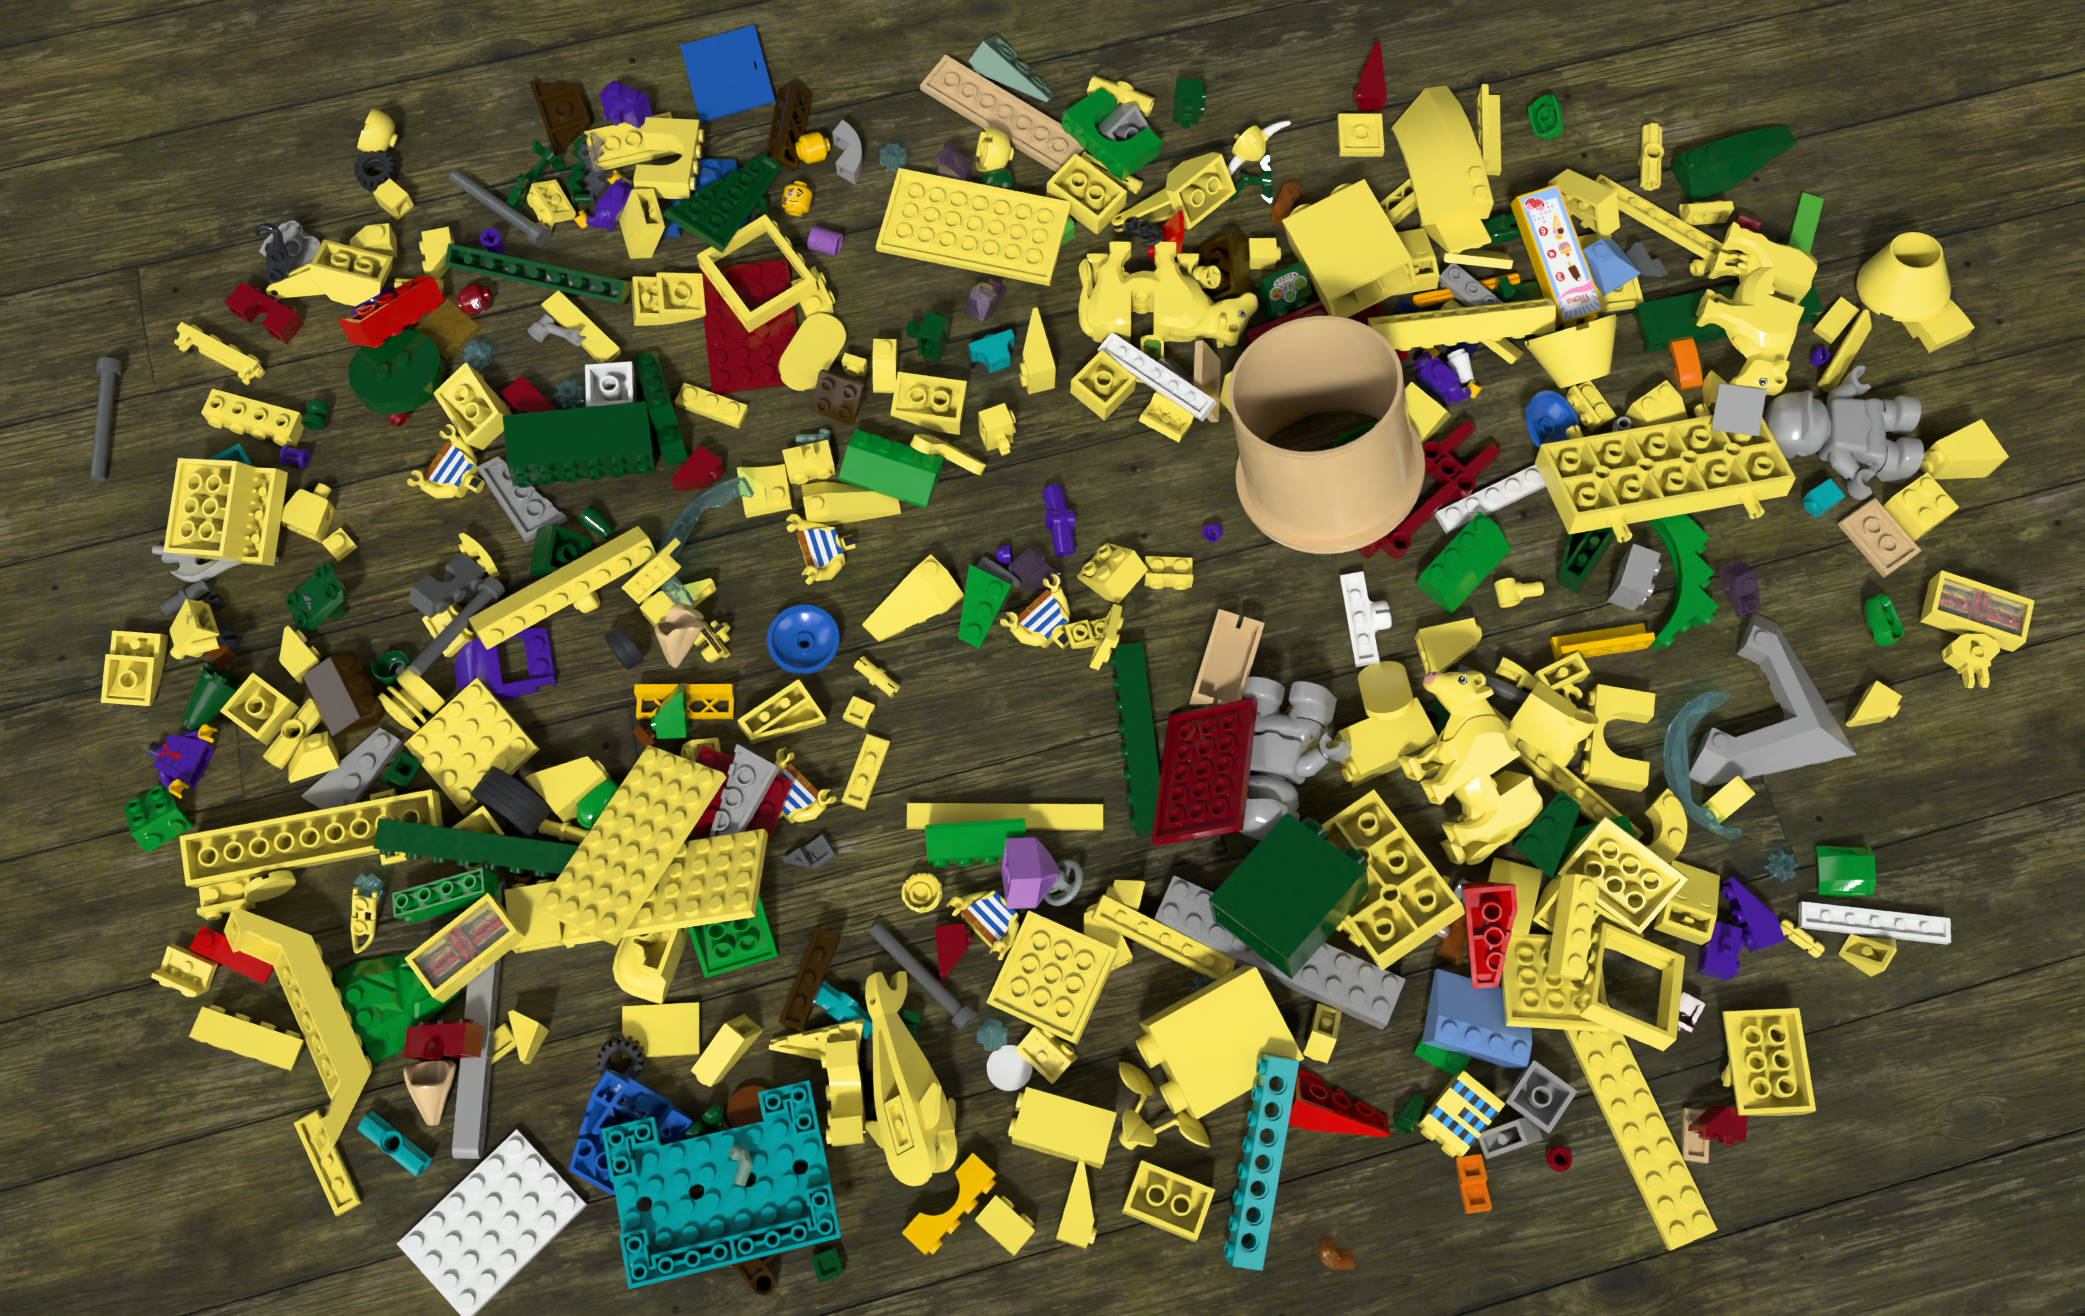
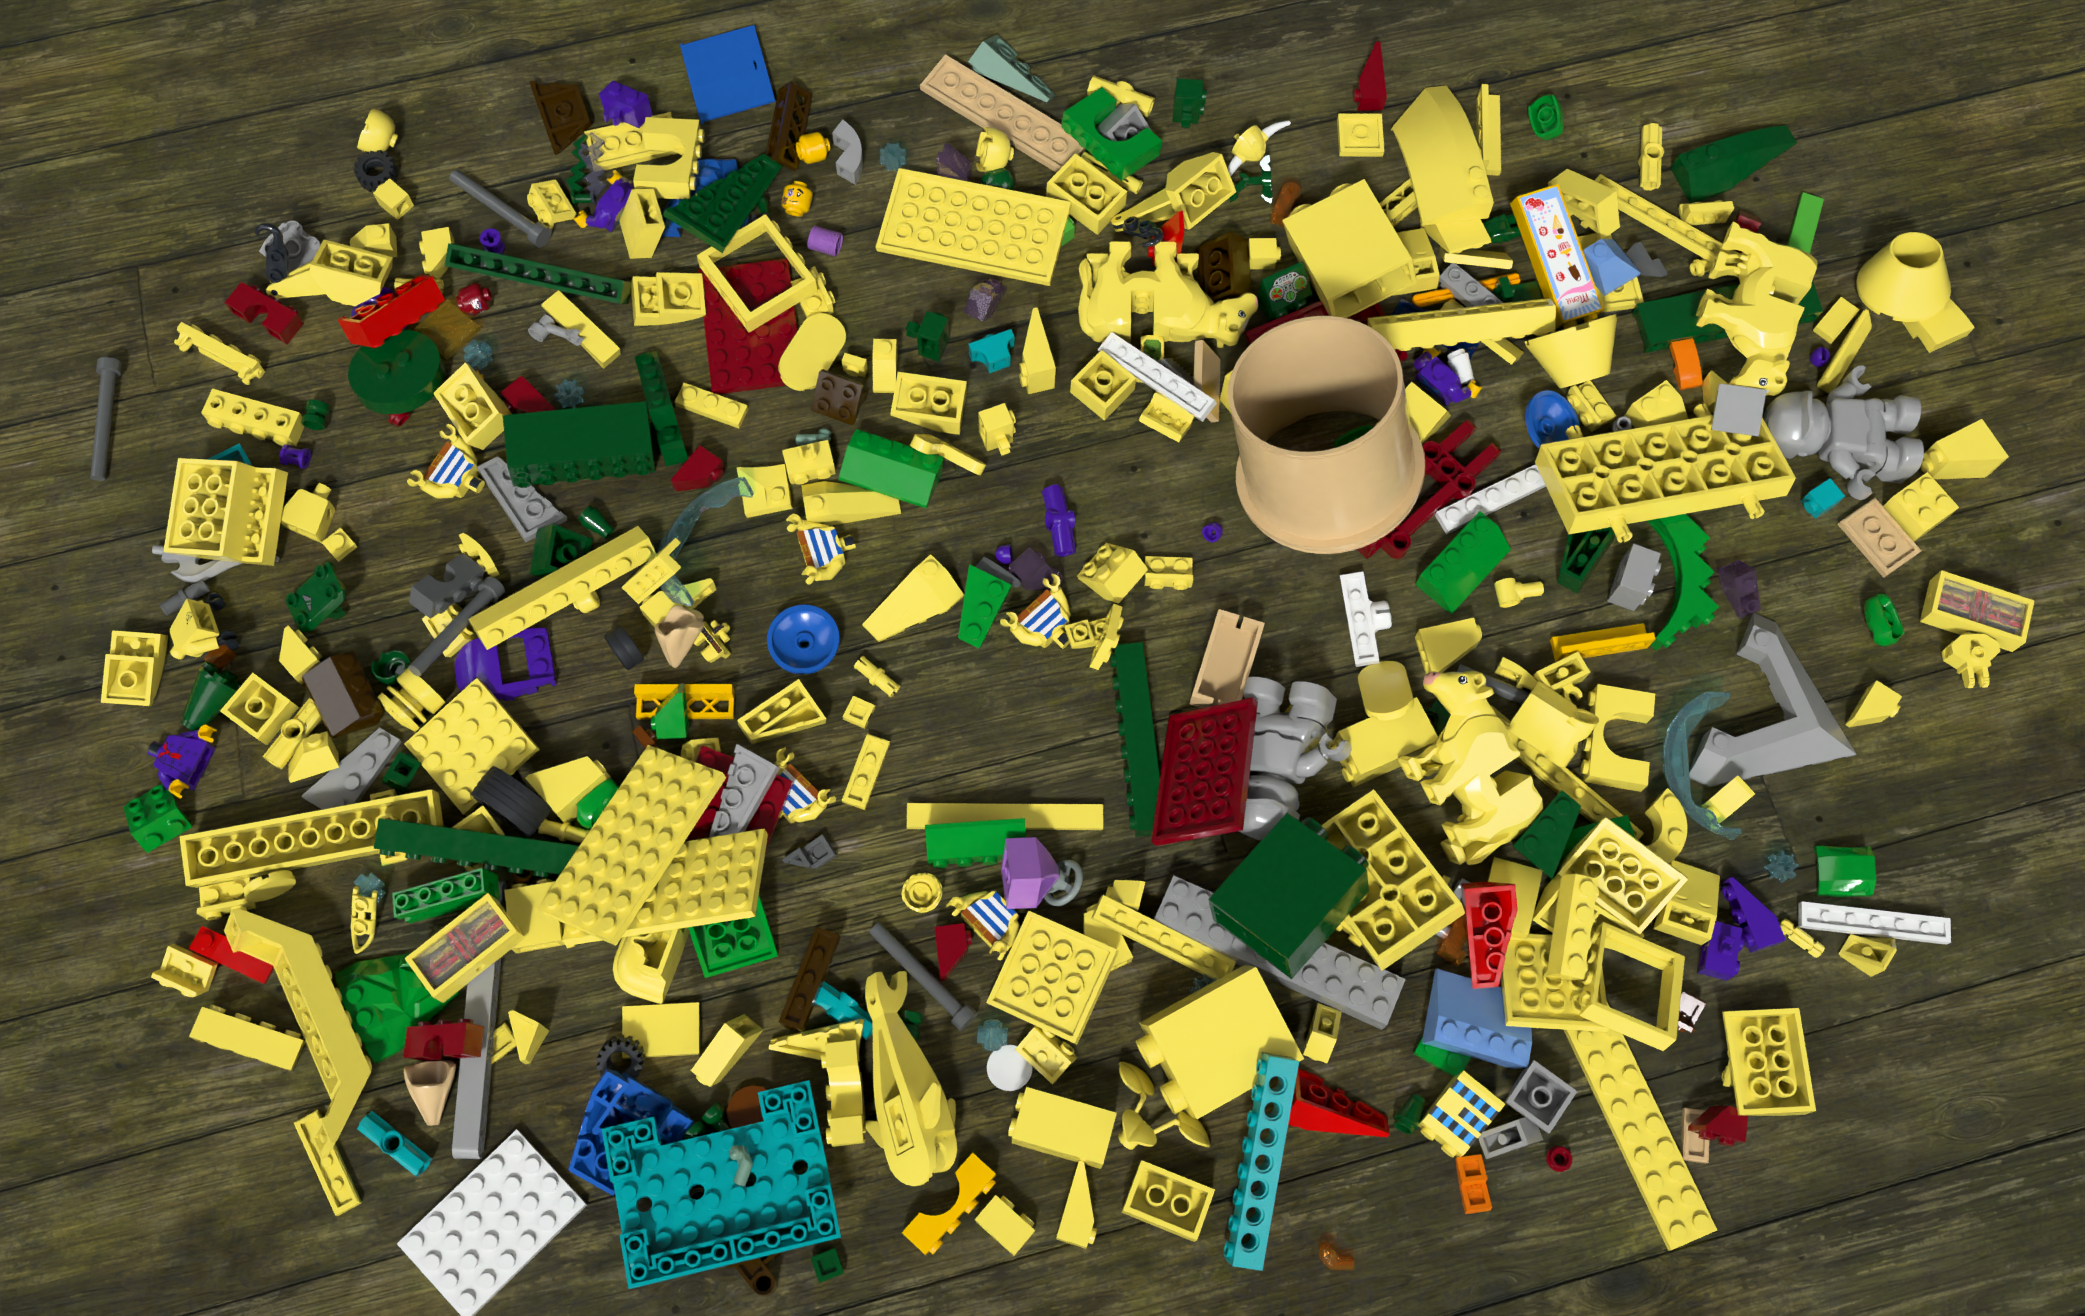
(518, 193): dark green piece -> none
(610, 384): white brick -> none
(1207, 276): light yellow wheel -> none

